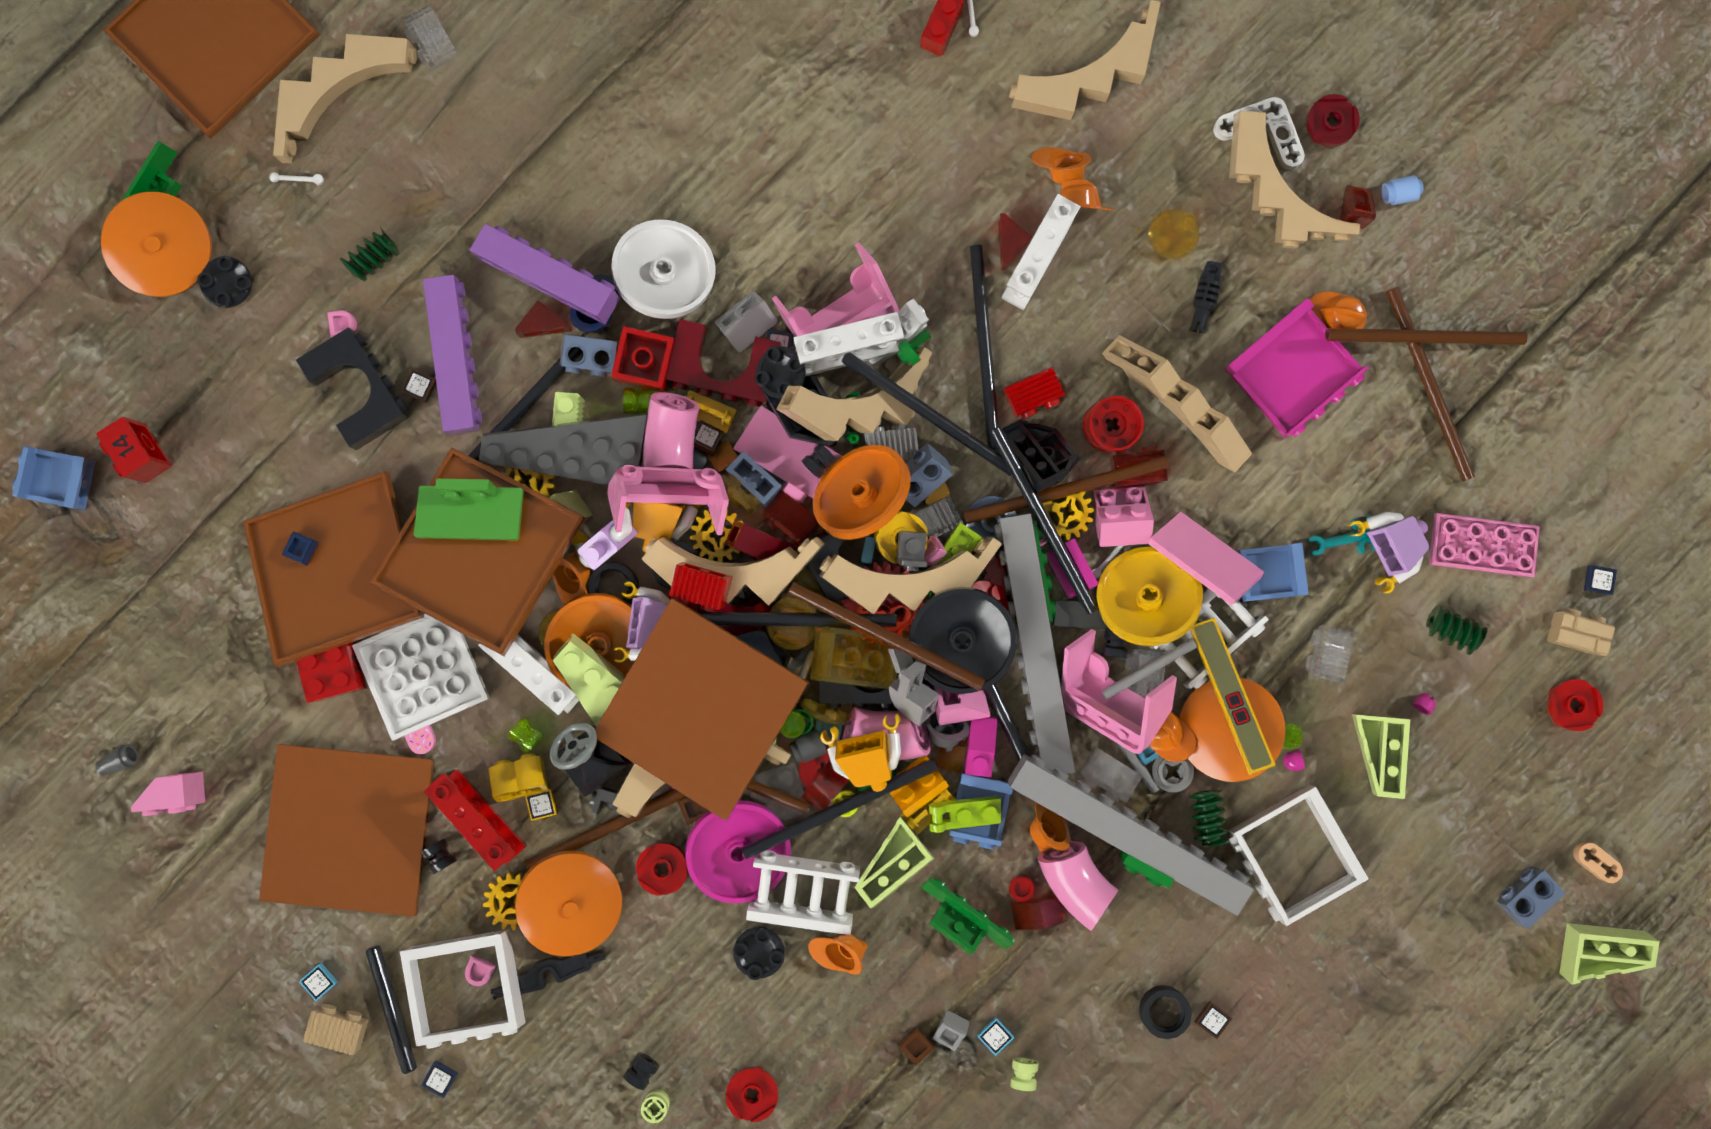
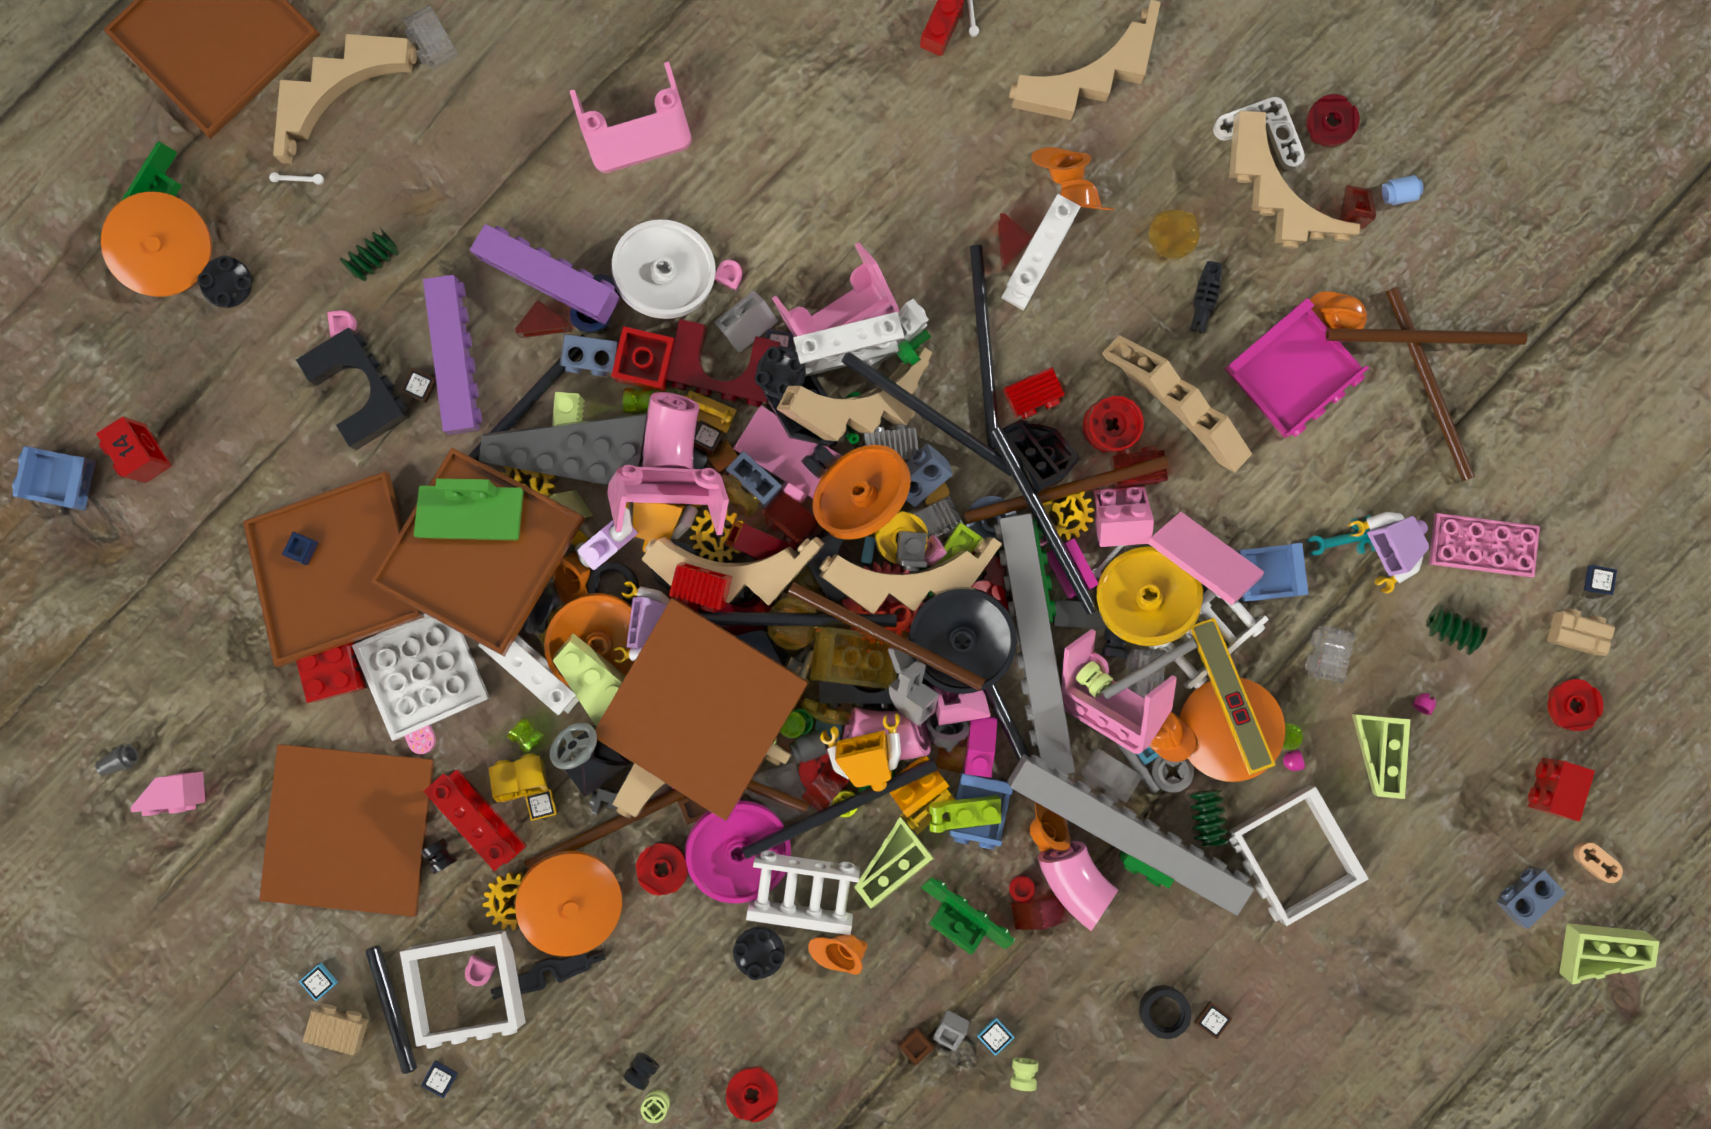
(537, 618): none -> black dish
(637, 139): none -> bright pink windscreen
(729, 274): none -> bright pink tile
(1094, 679): none -> yellowish green wheel
(1560, 788): none -> red brick

